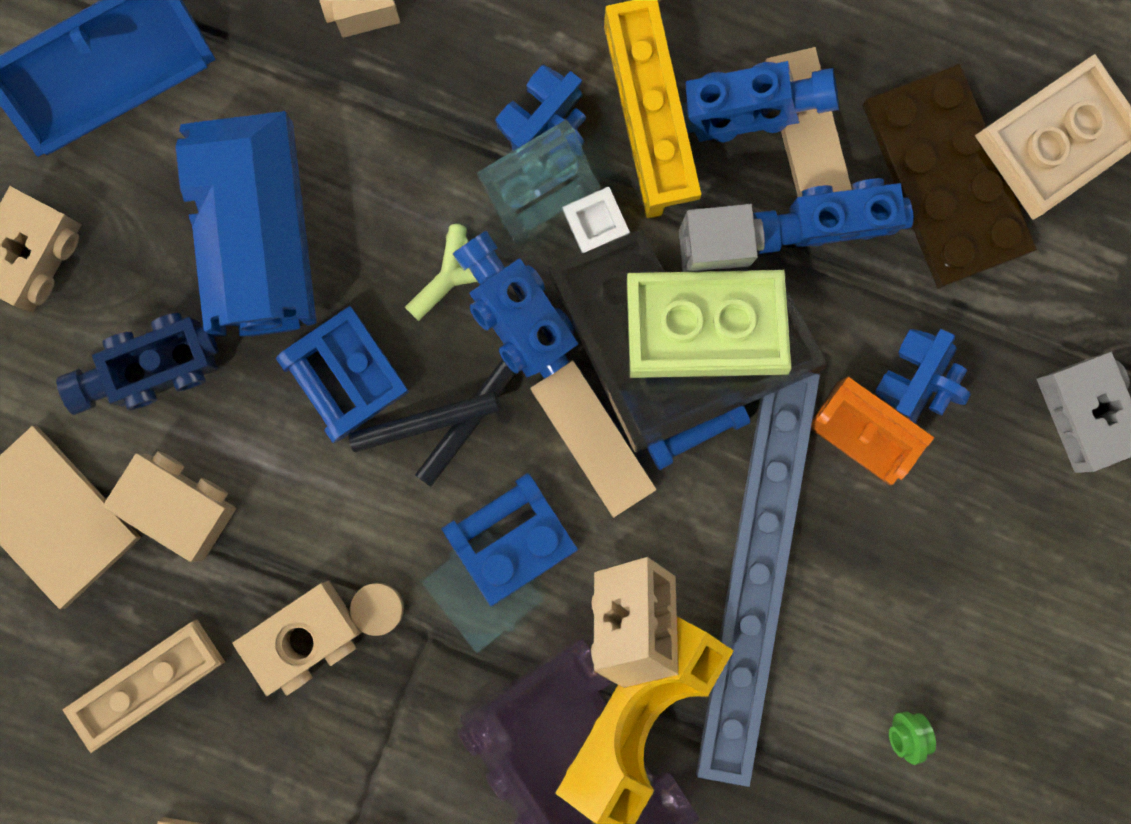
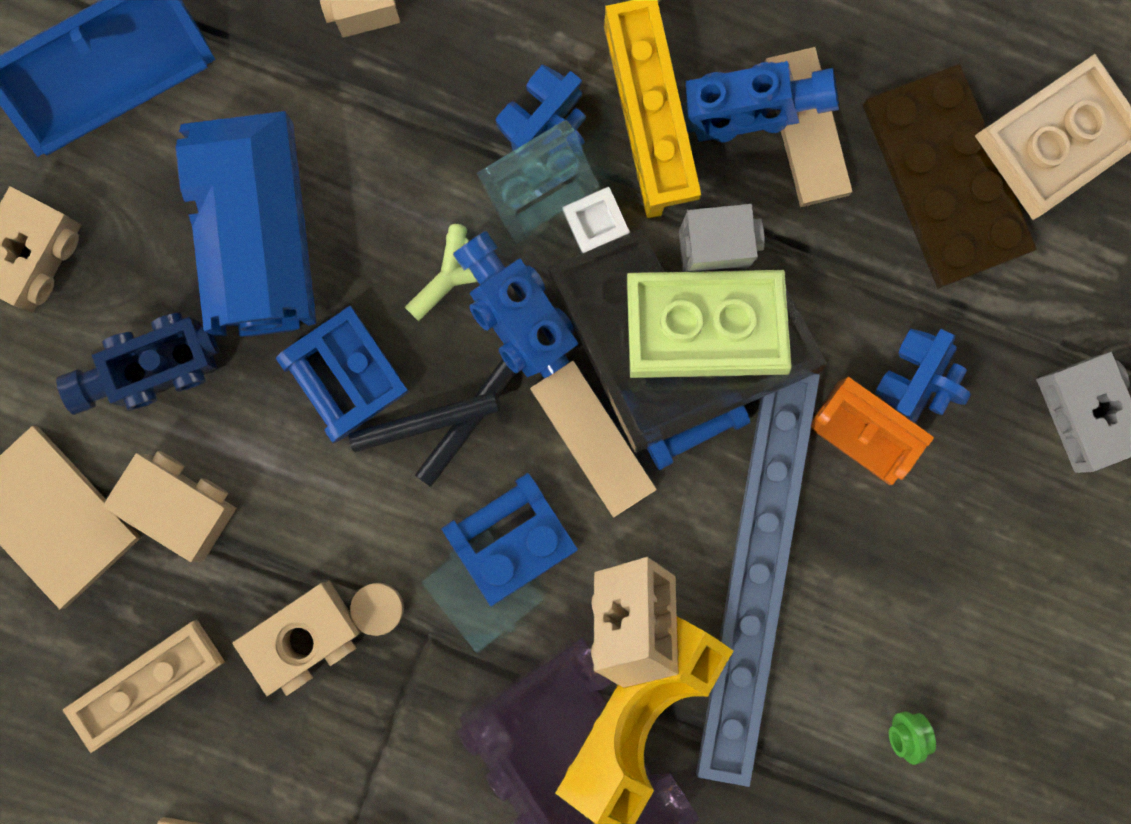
(846, 215): blue brick -> none

